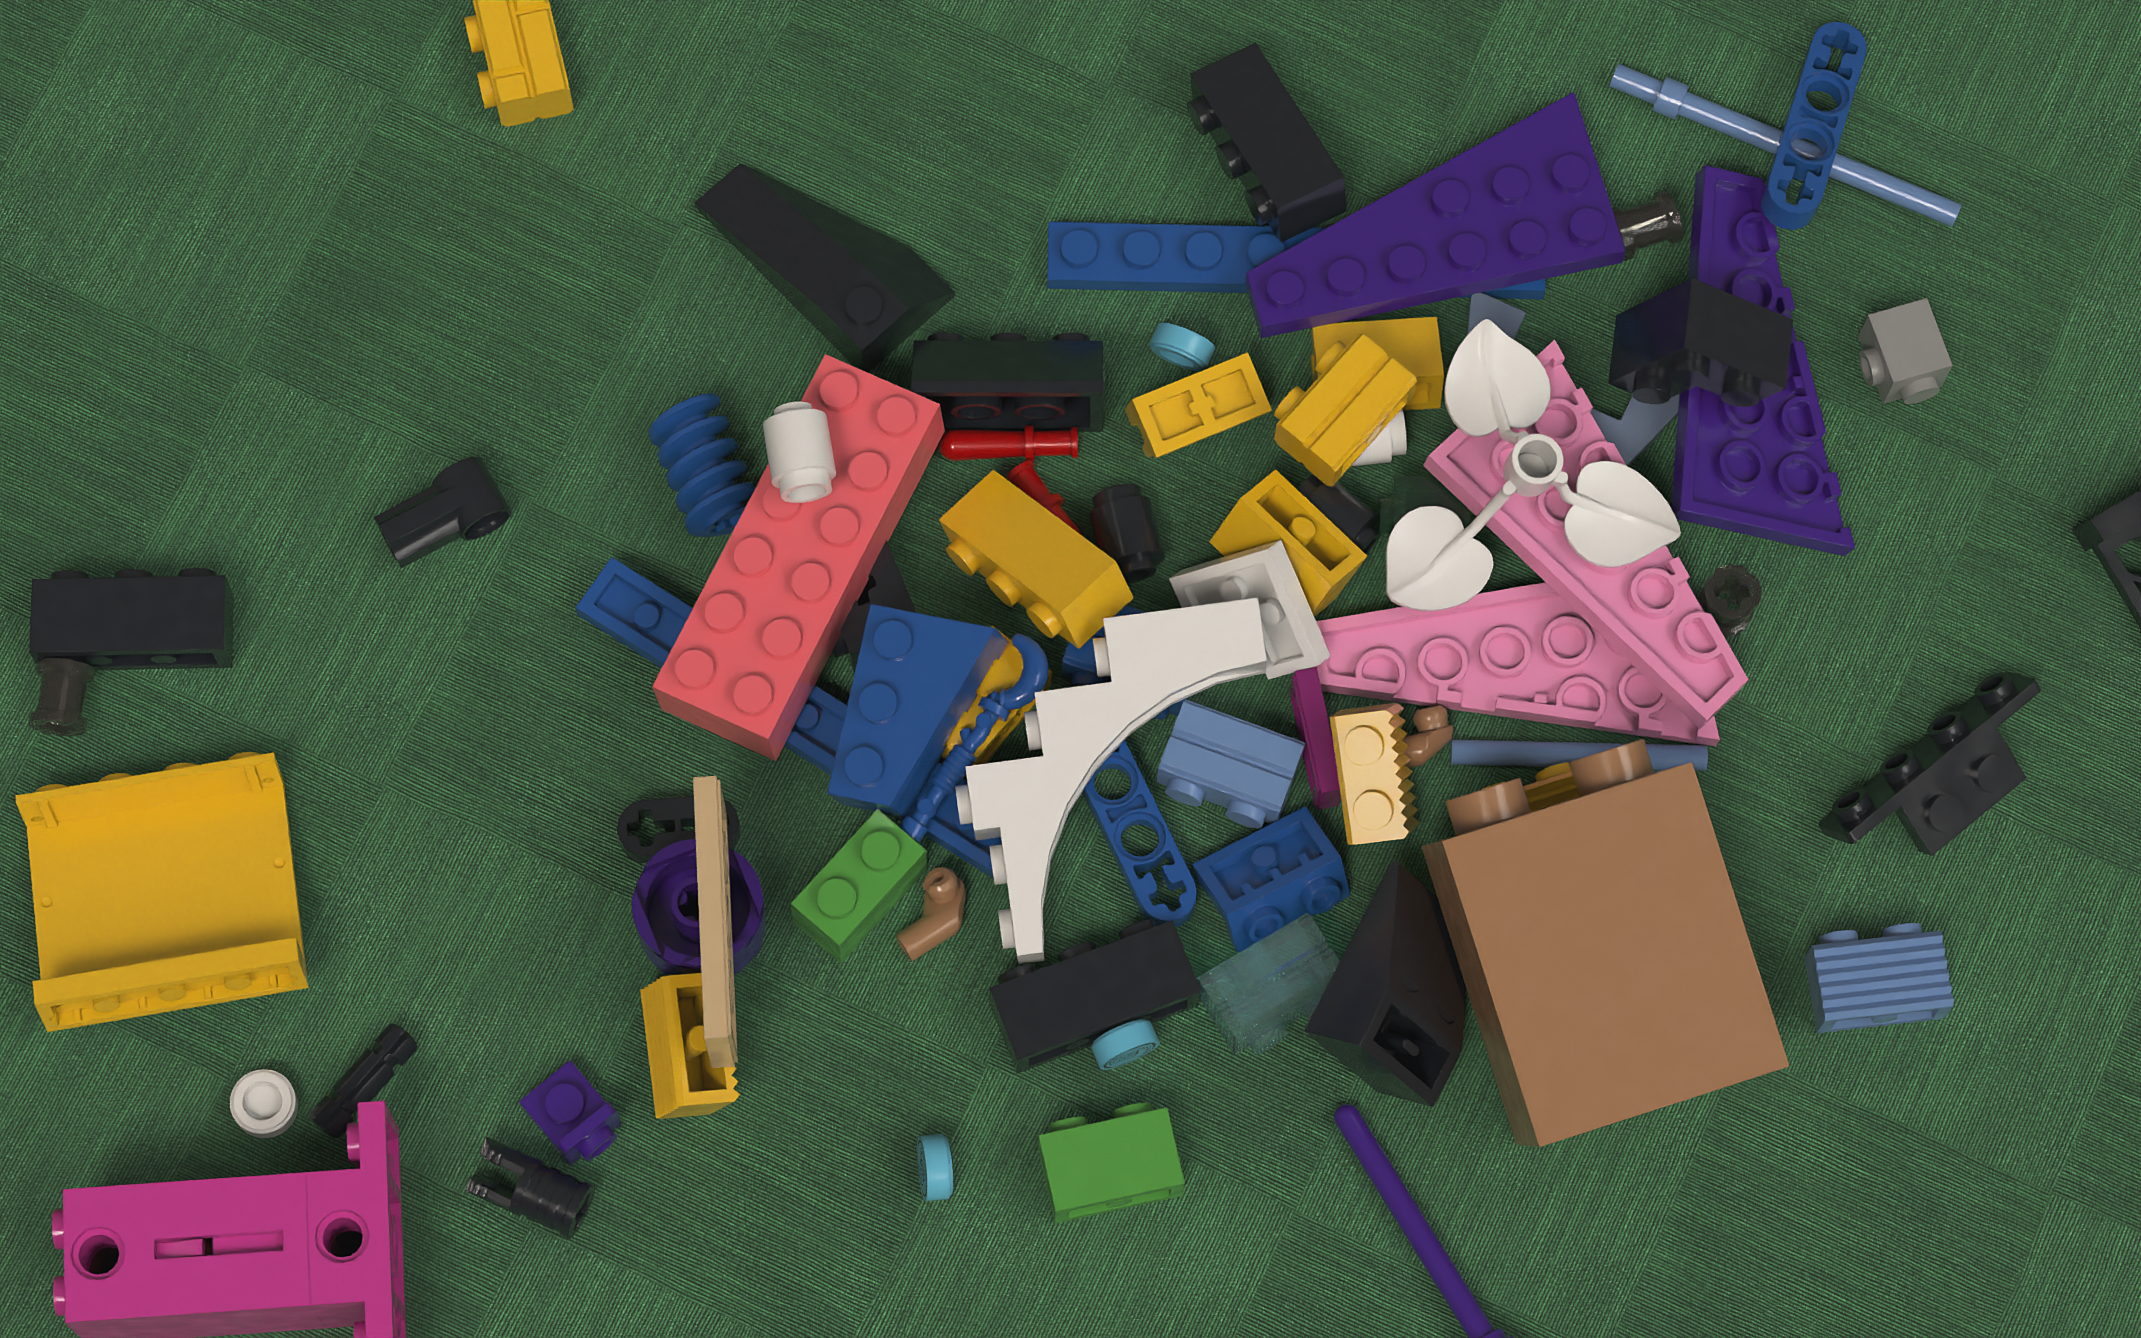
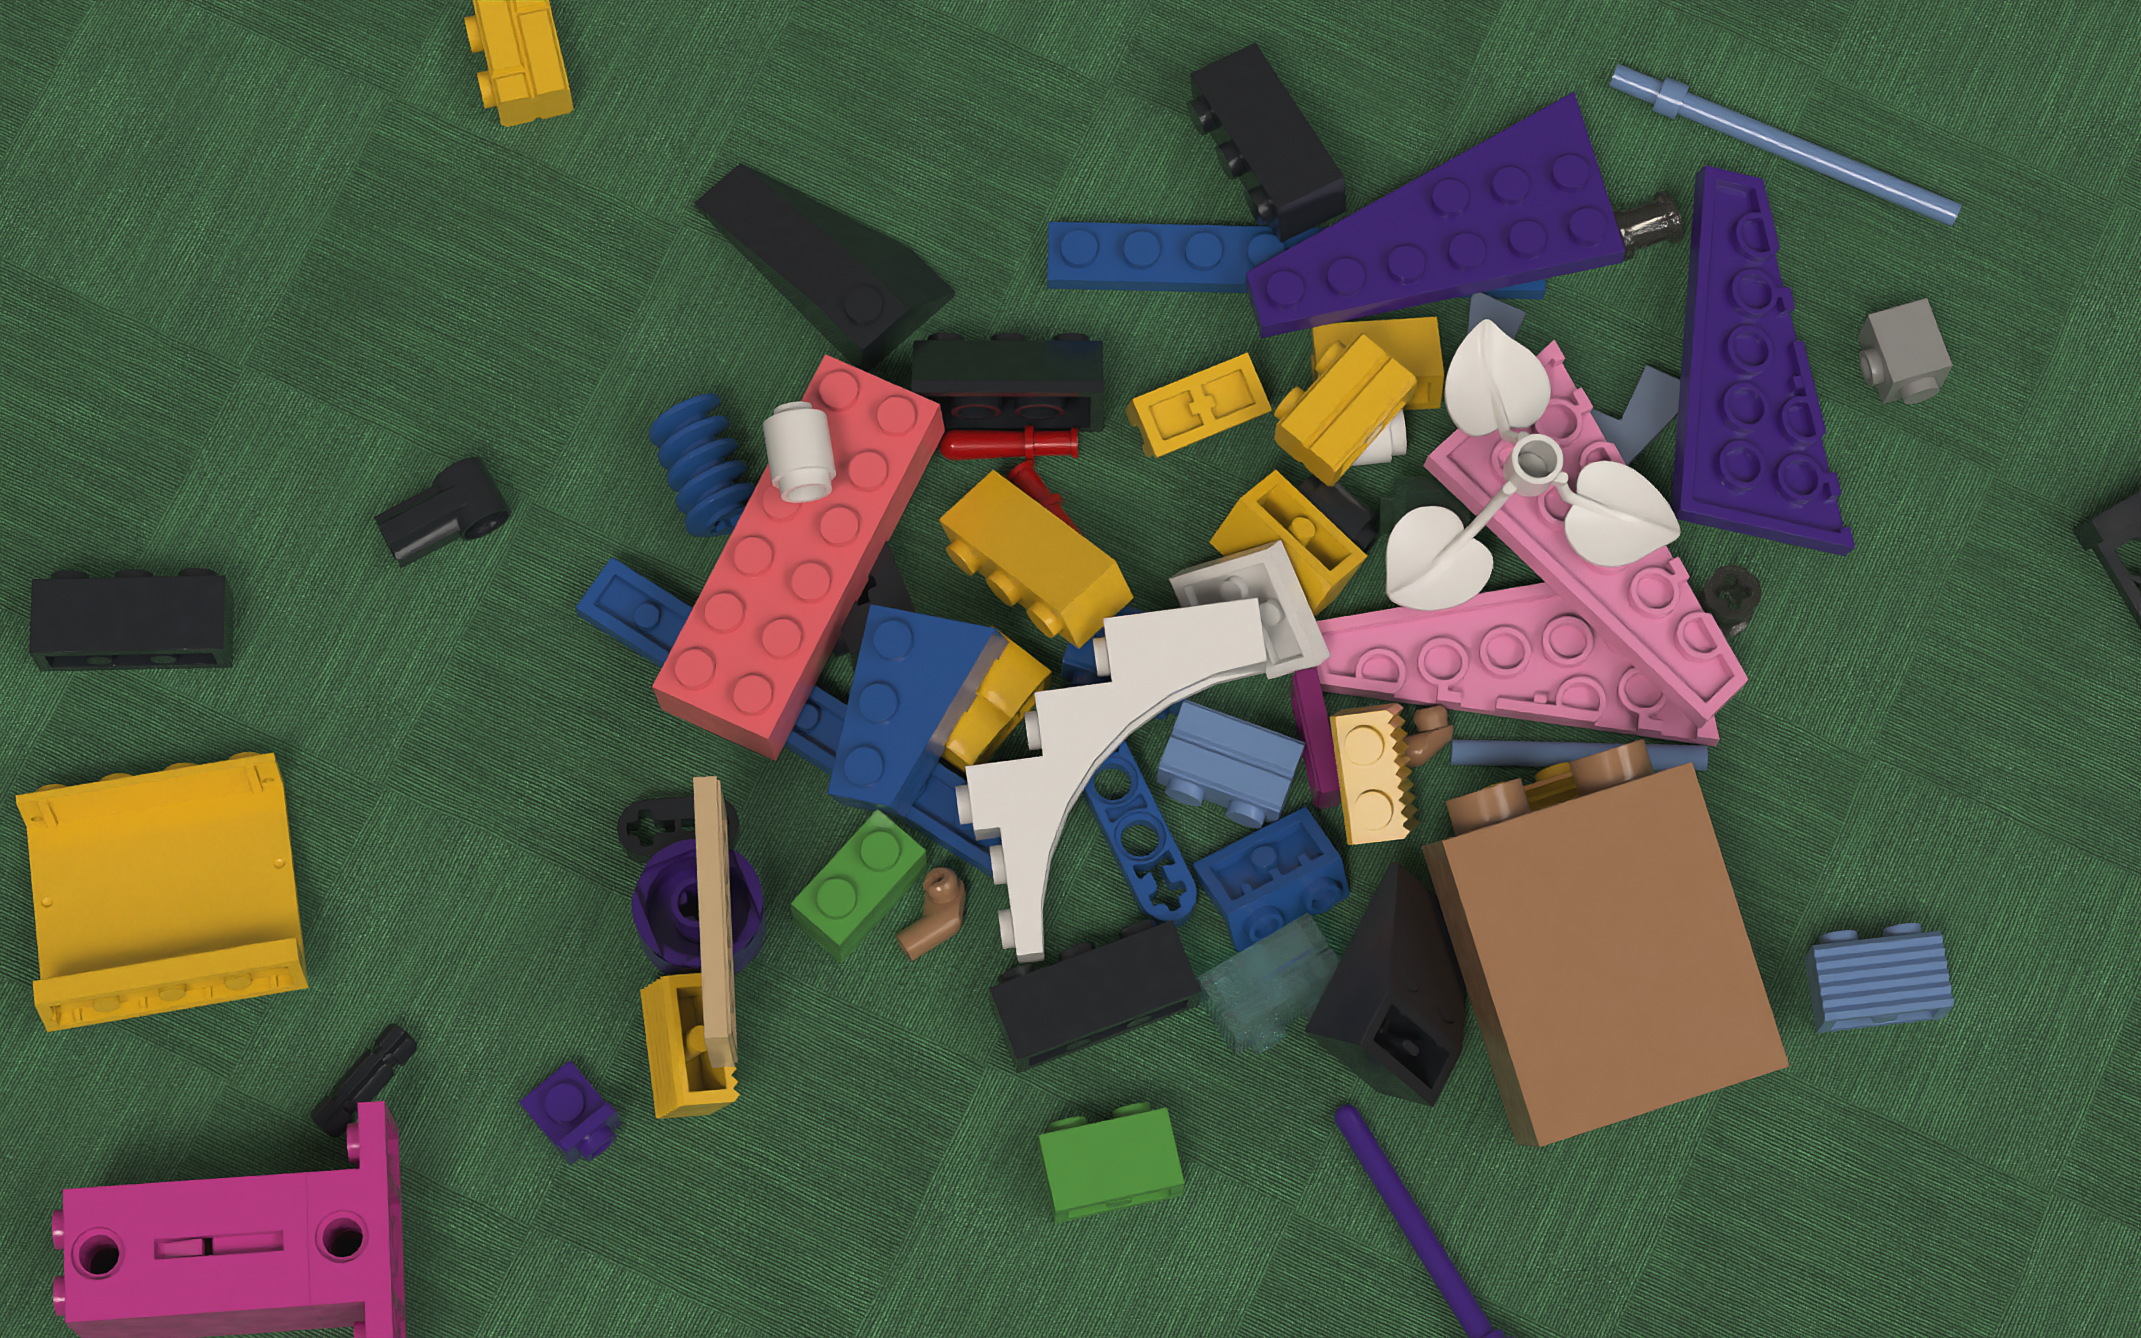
(61, 697): clear smoke bush -> none
(264, 1103): white tile -> none
(540, 1194): black hinge -> none
(934, 1167): medium azure tile -> none
(994, 707): blue piece -> none
(1124, 1044): medium azure tile -> none
(1127, 530): black brick -> none
(1181, 347): medium azure tile -> none
(1700, 340): black brick -> none
(1813, 124): blue beam -> none
(1944, 776): black bracket -> none

